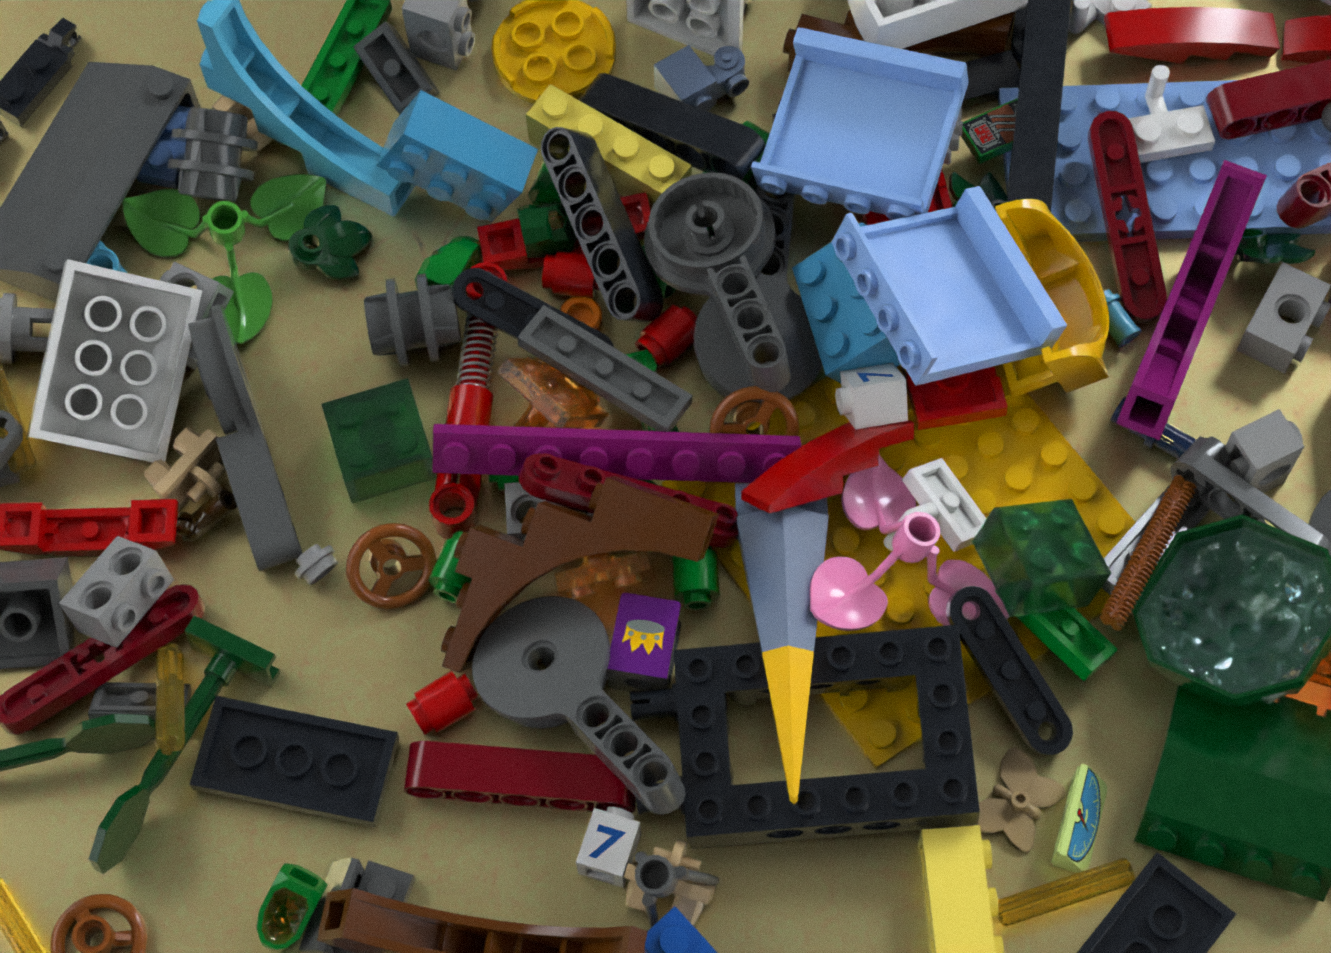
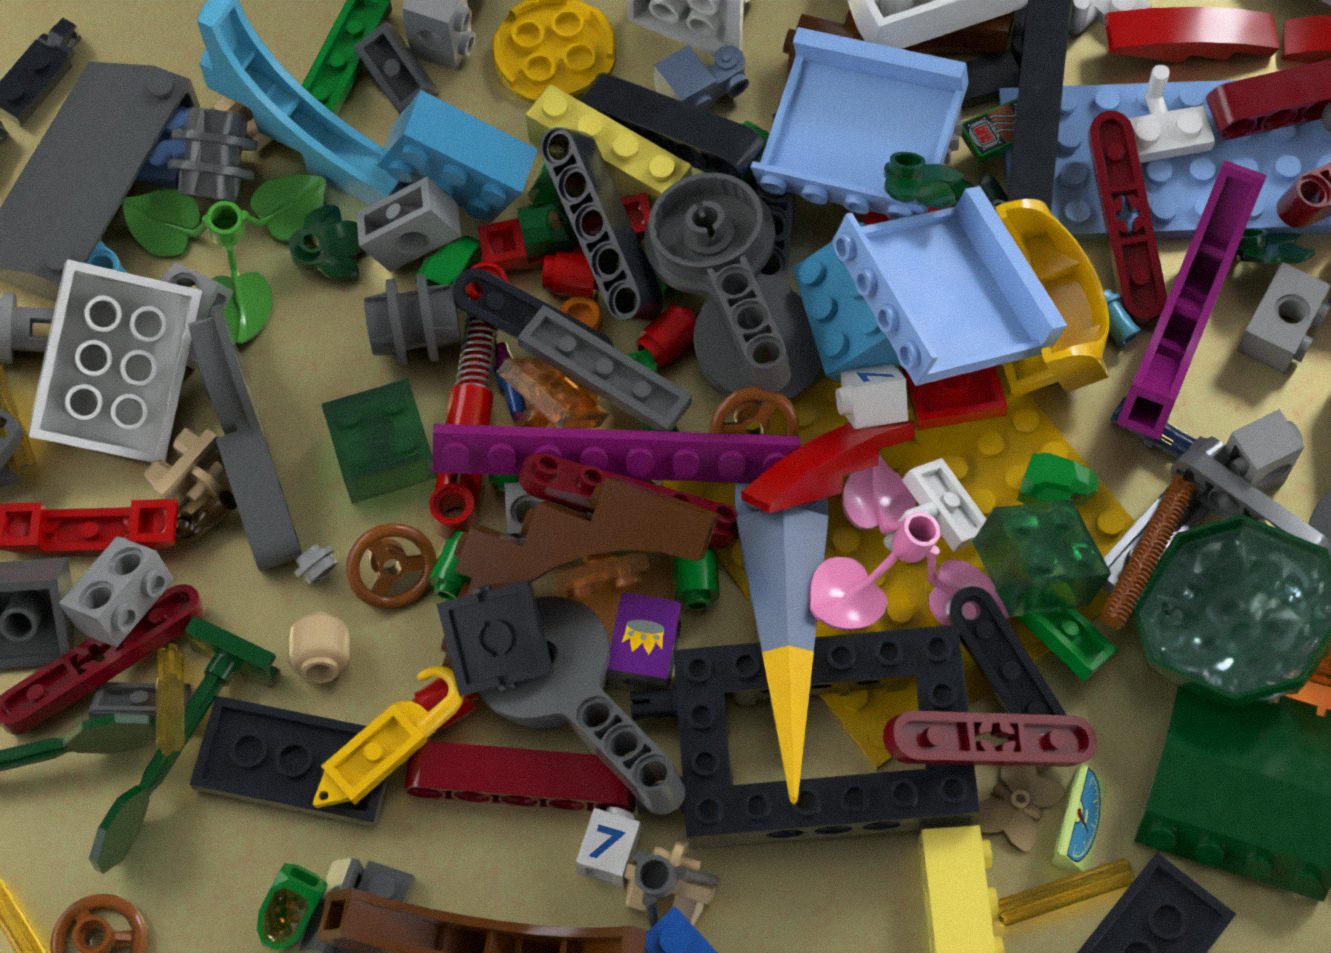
(319, 647): none -> tan head
(385, 744): none -> yellow plate
(408, 224): none -> light grey brick
(495, 638): none -> black plate
(514, 399): none -> blue piece
(912, 179): none -> dark green plate
(950, 739): none -> dark red piece
(1056, 479): none -> green rock

